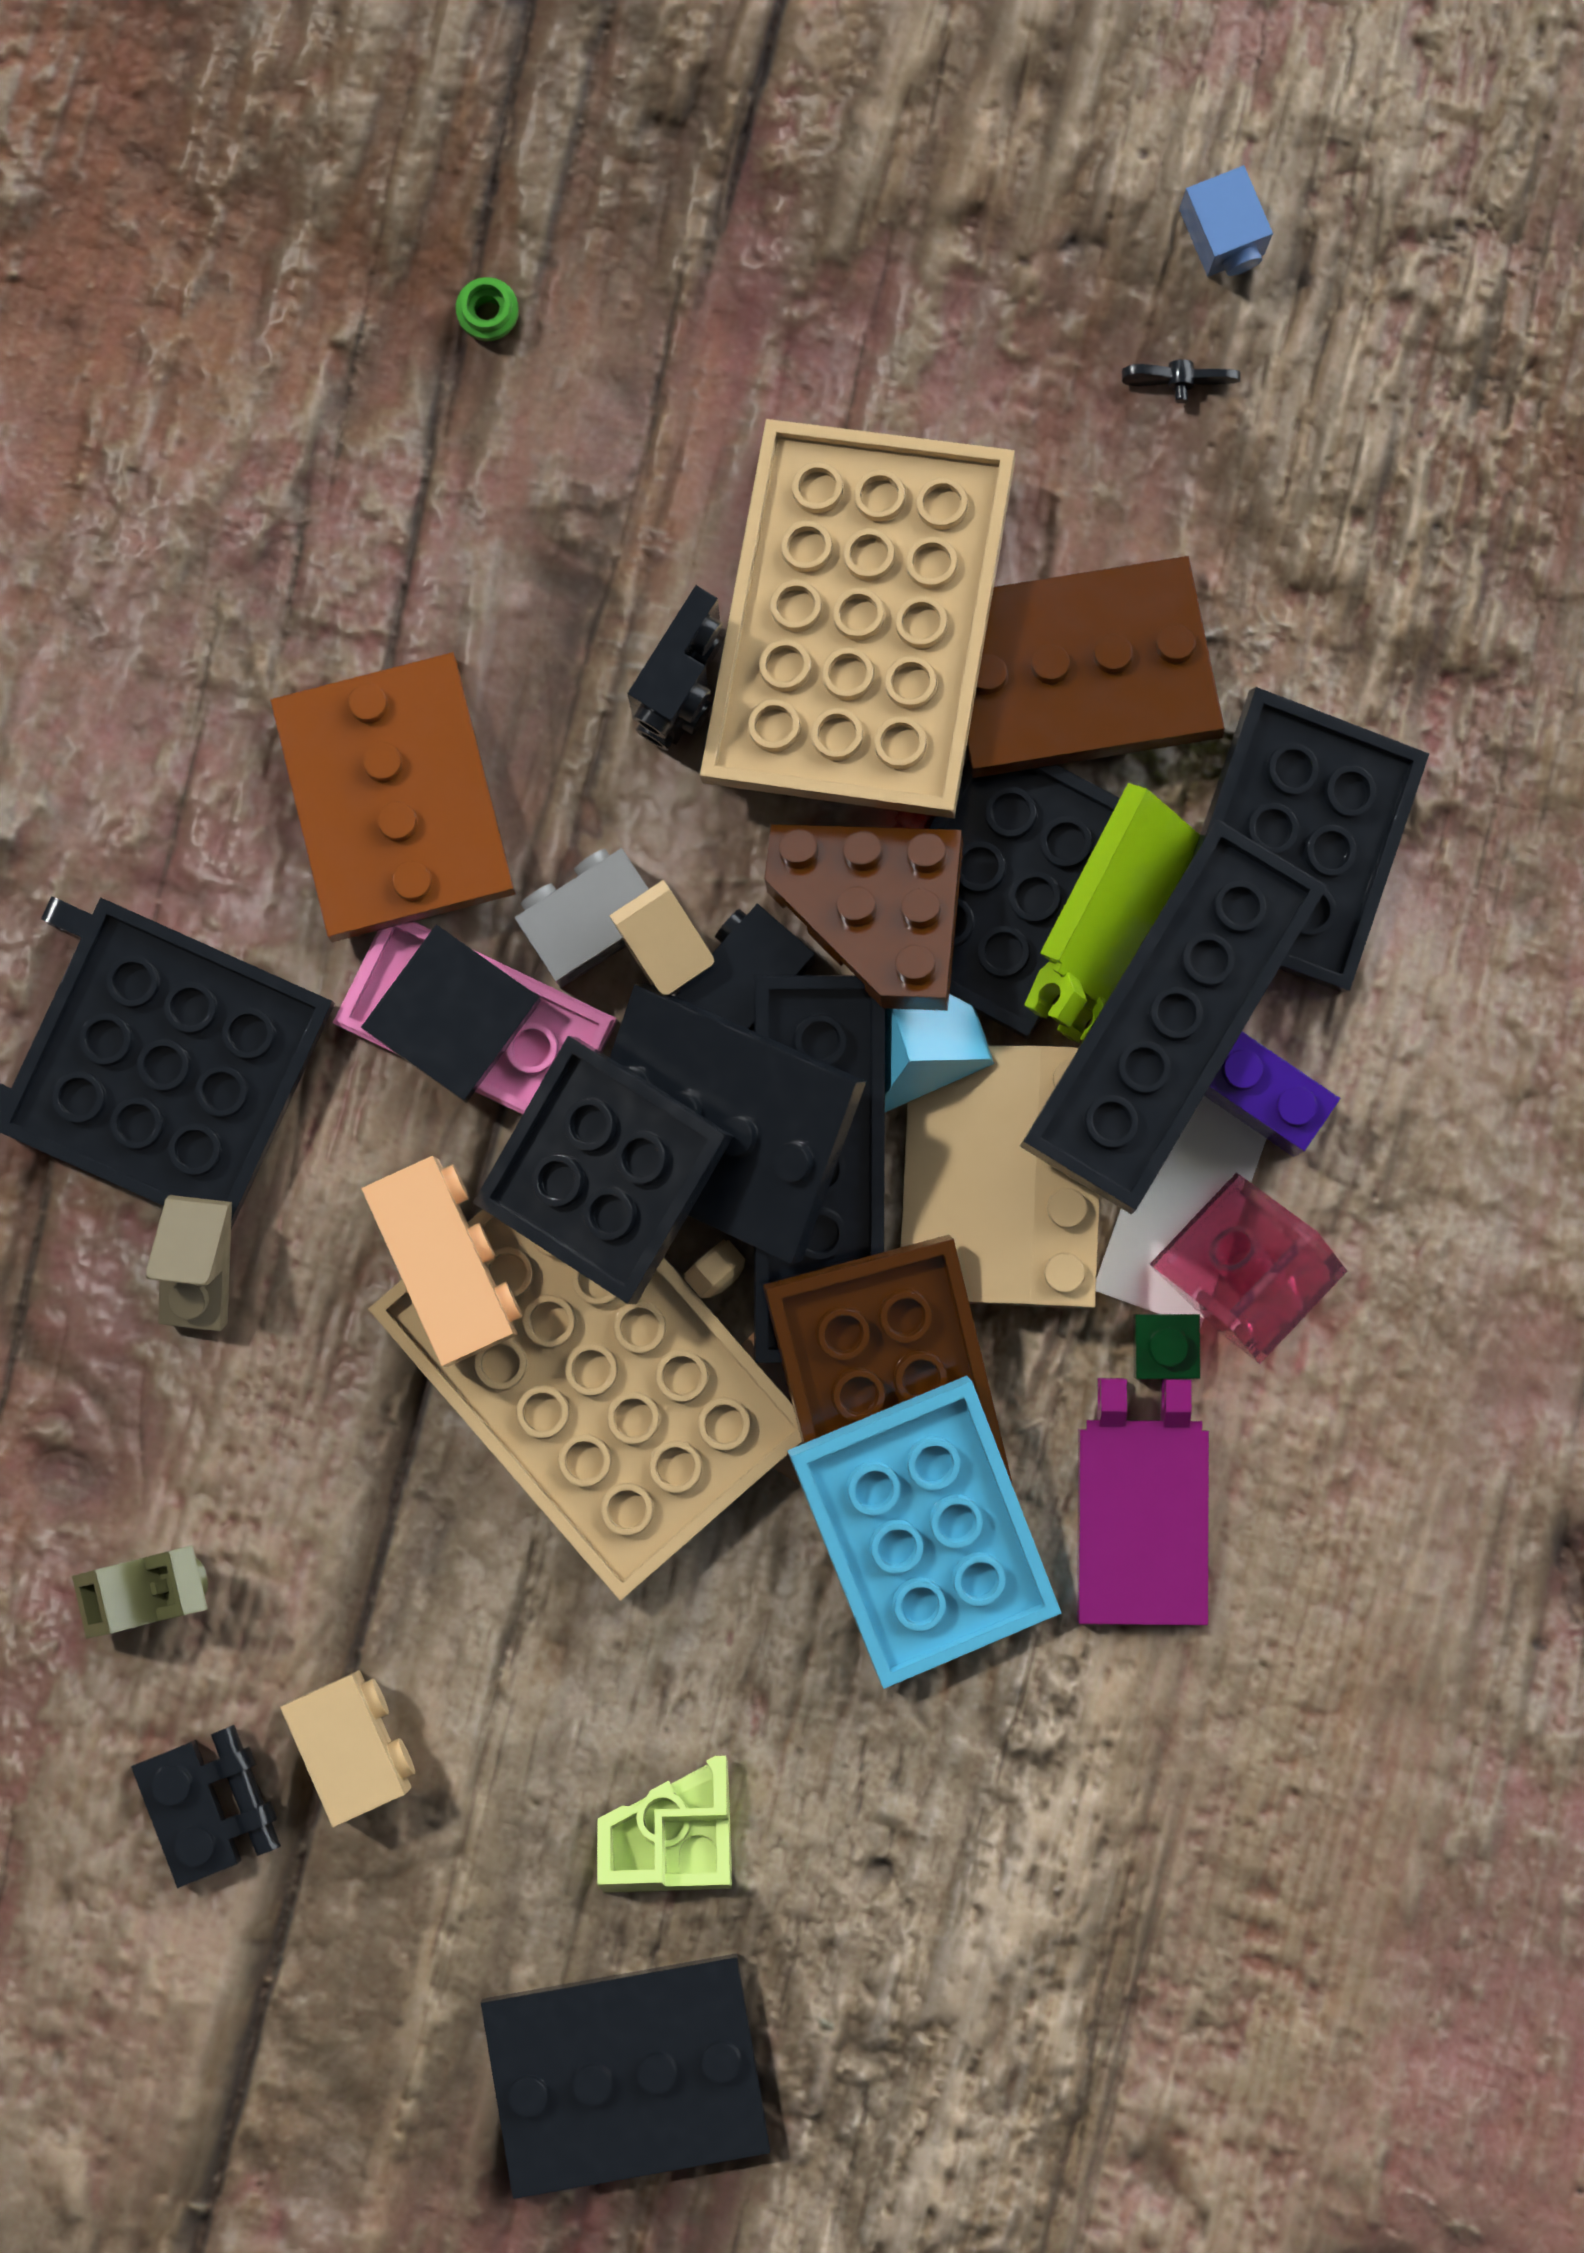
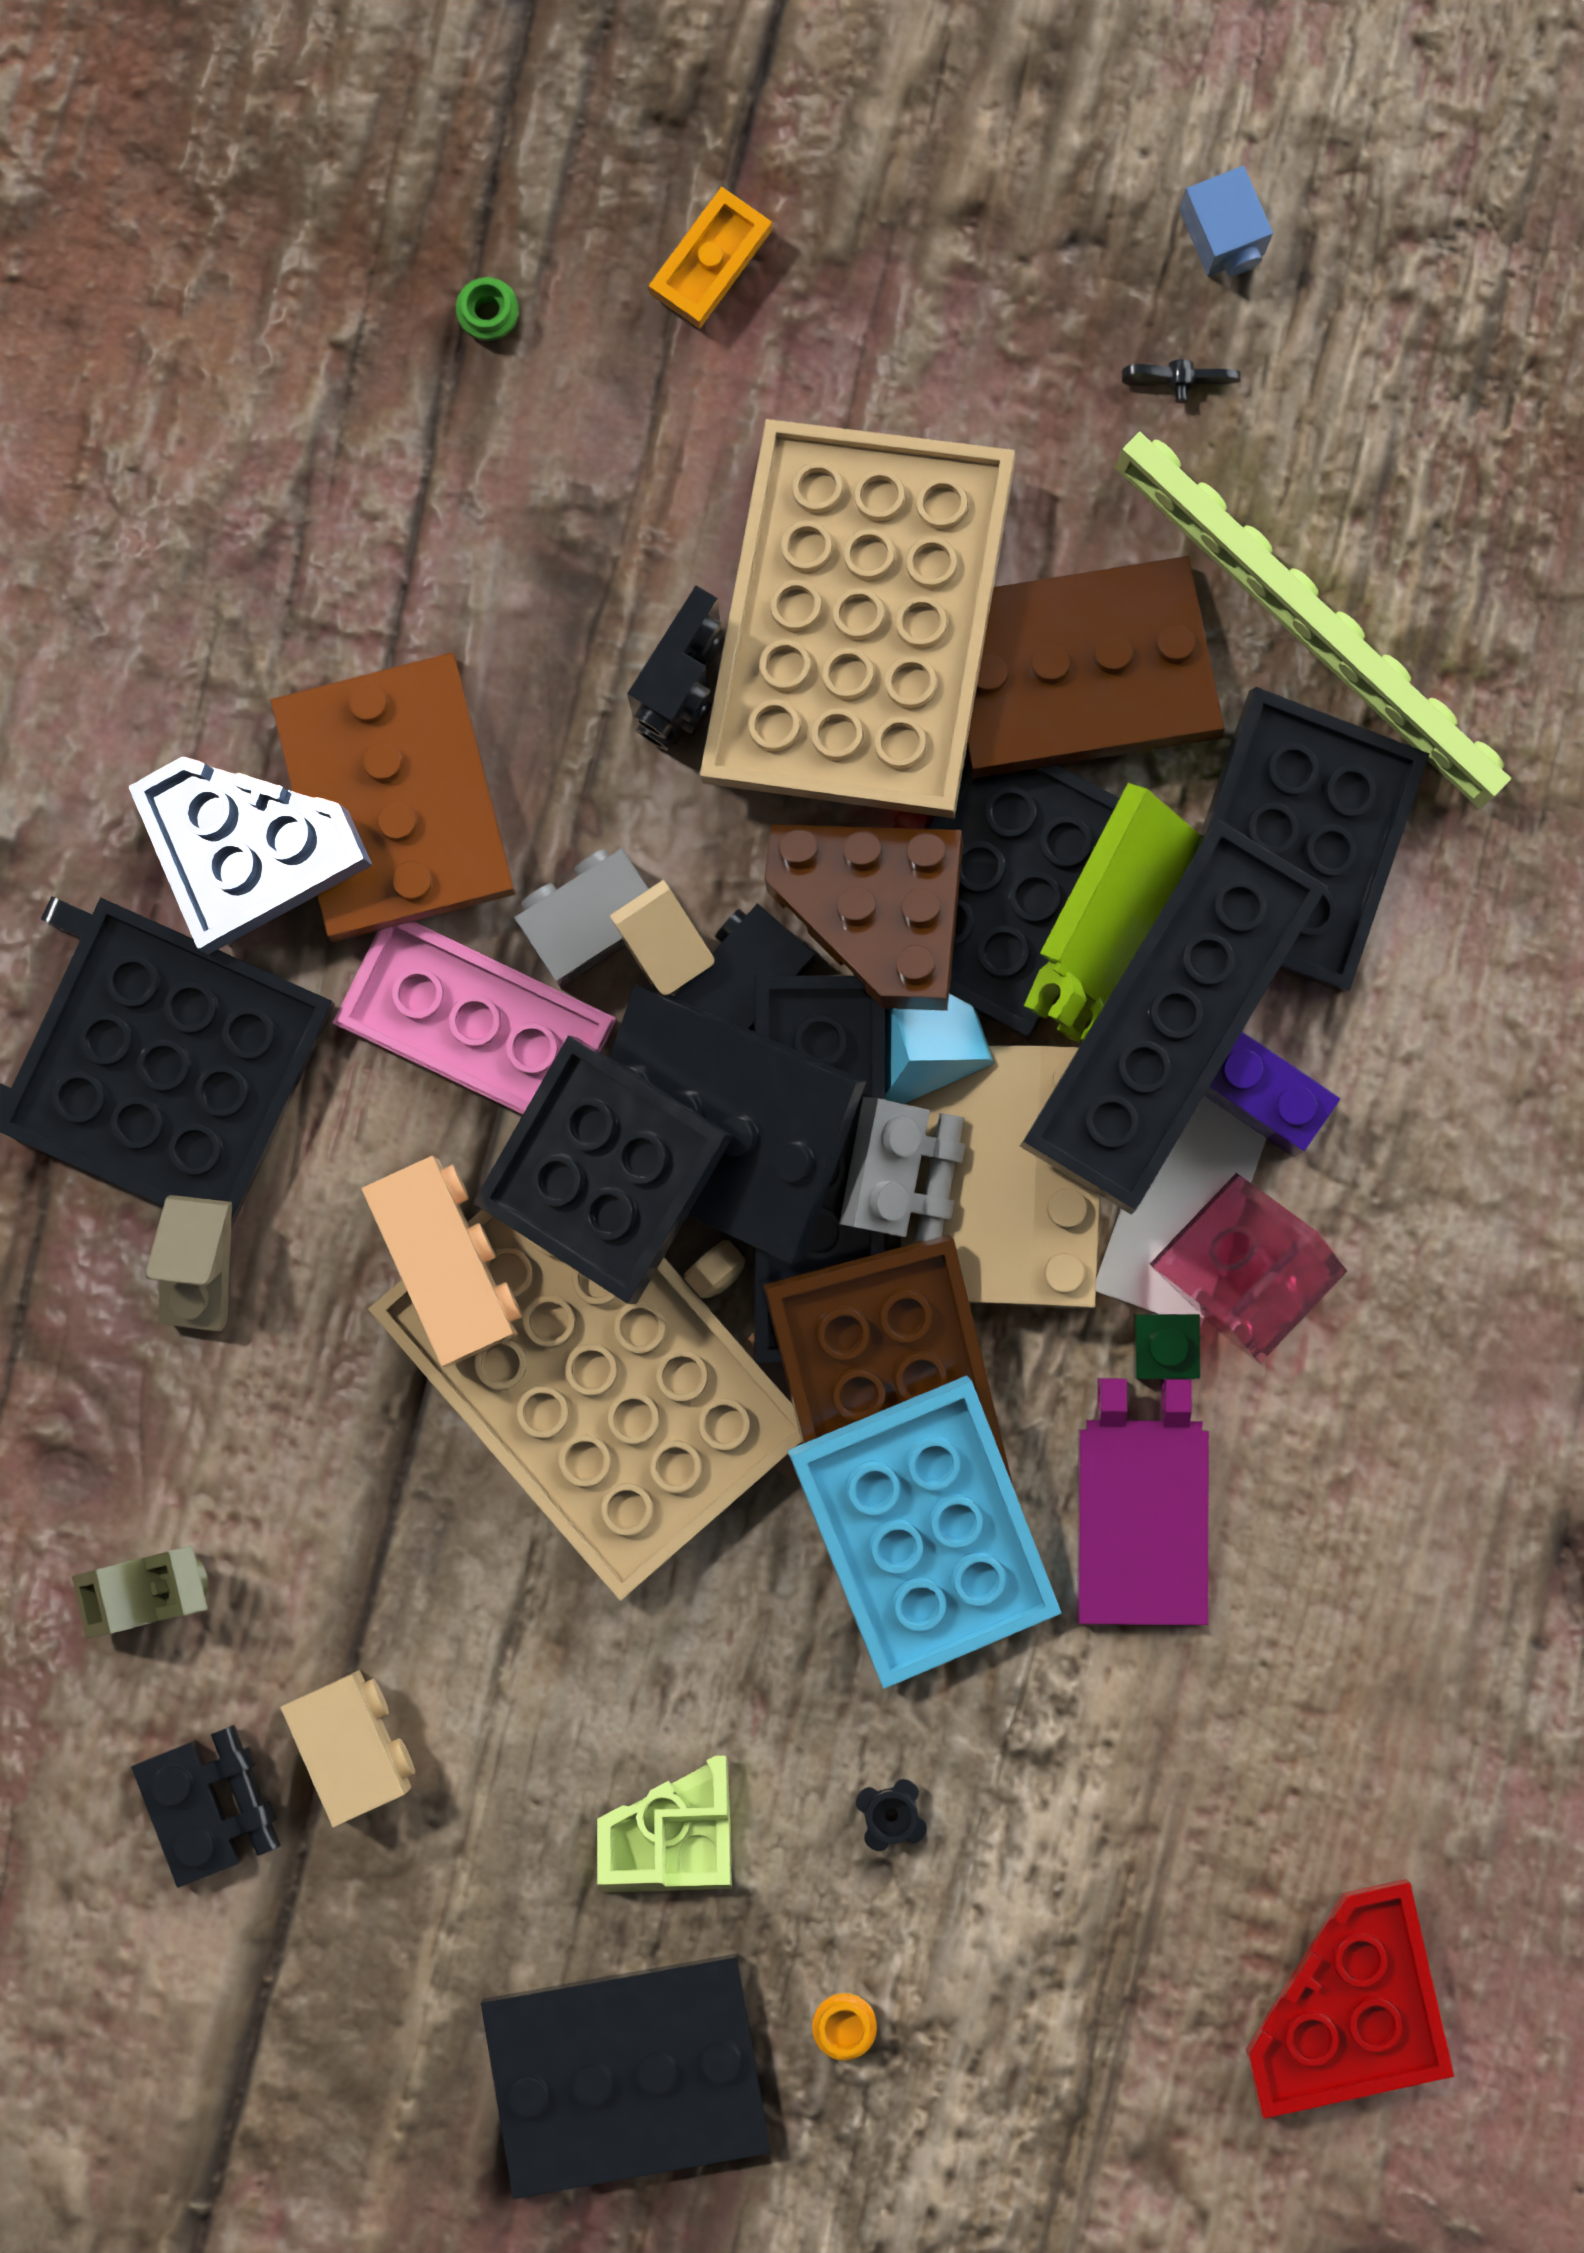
(242, 847): none -> plate
(451, 1013): black tile -> none
(710, 257): none -> light orange plate
(844, 2026): none -> light orange plate
(882, 1831): none -> black plate
(887, 1167): none -> light grey plate
(1294, 603): none -> yellowish green plate
(1354, 2011): none -> red plate

